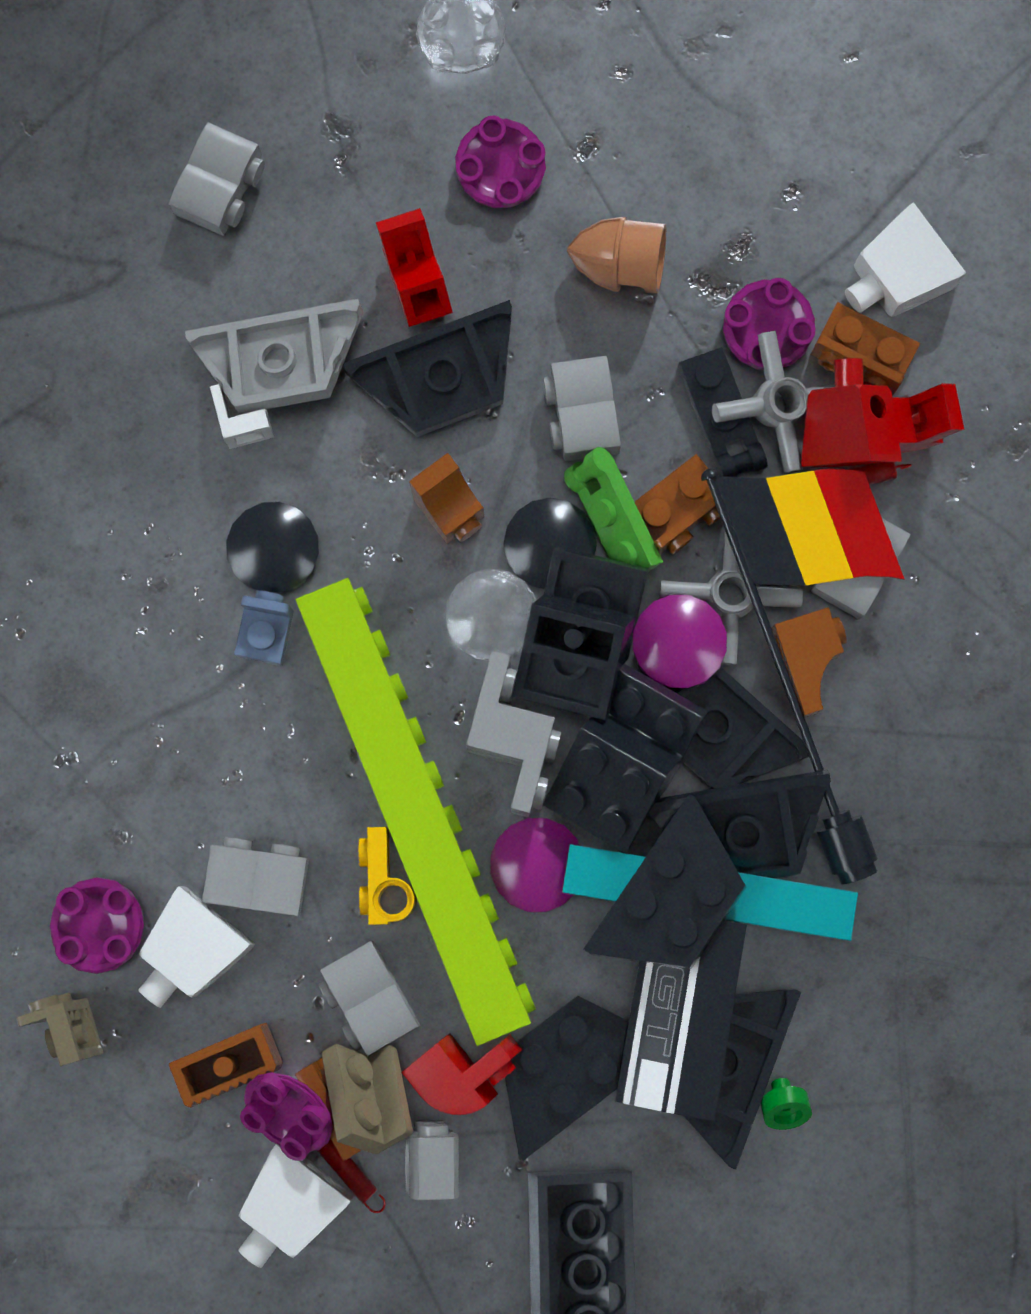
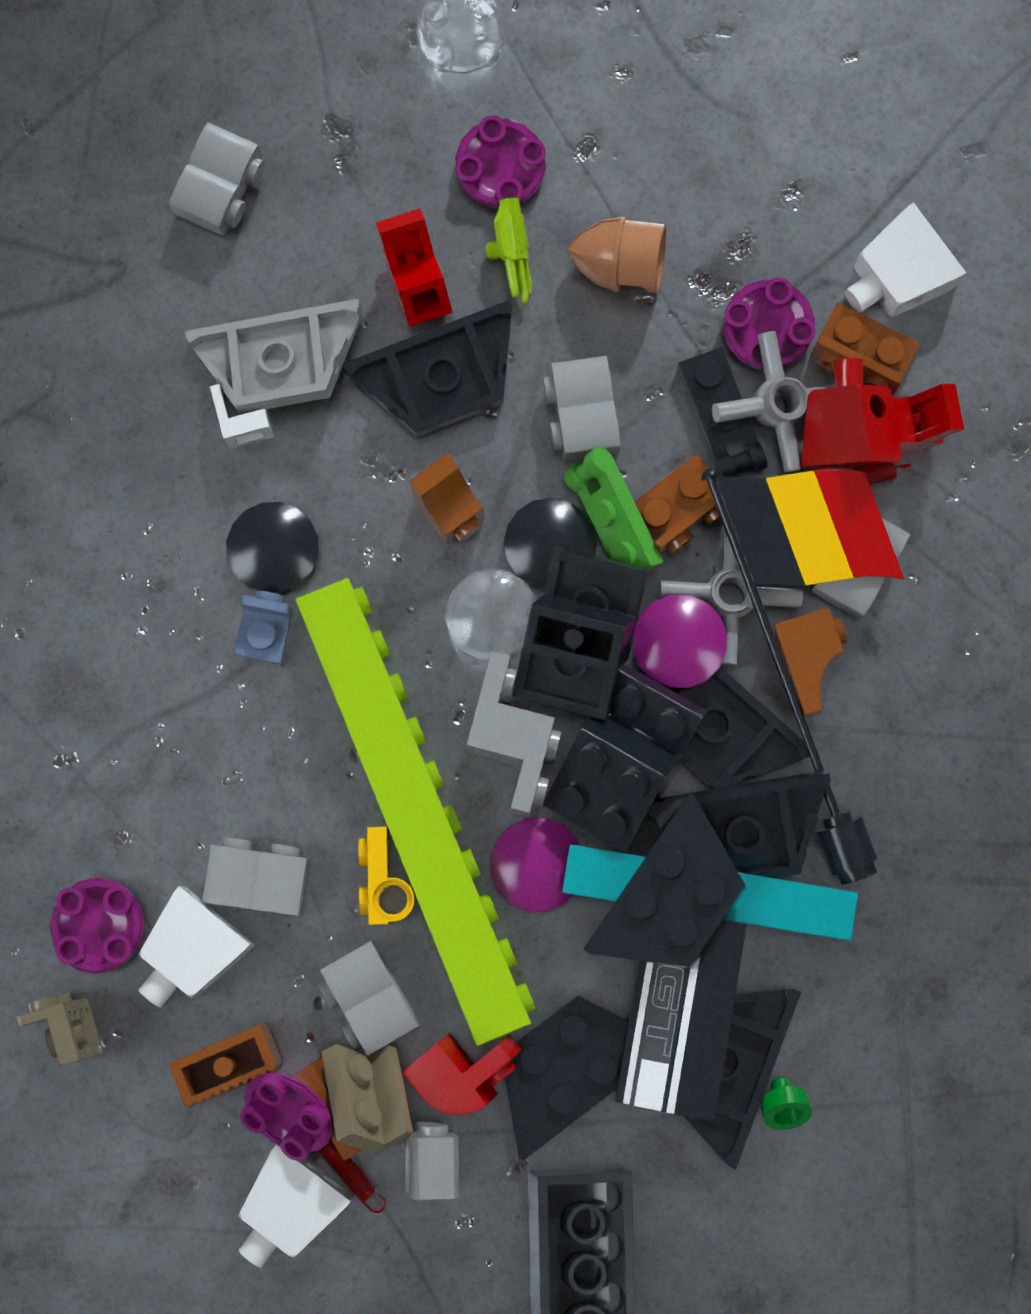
(512, 247): none -> lime piece

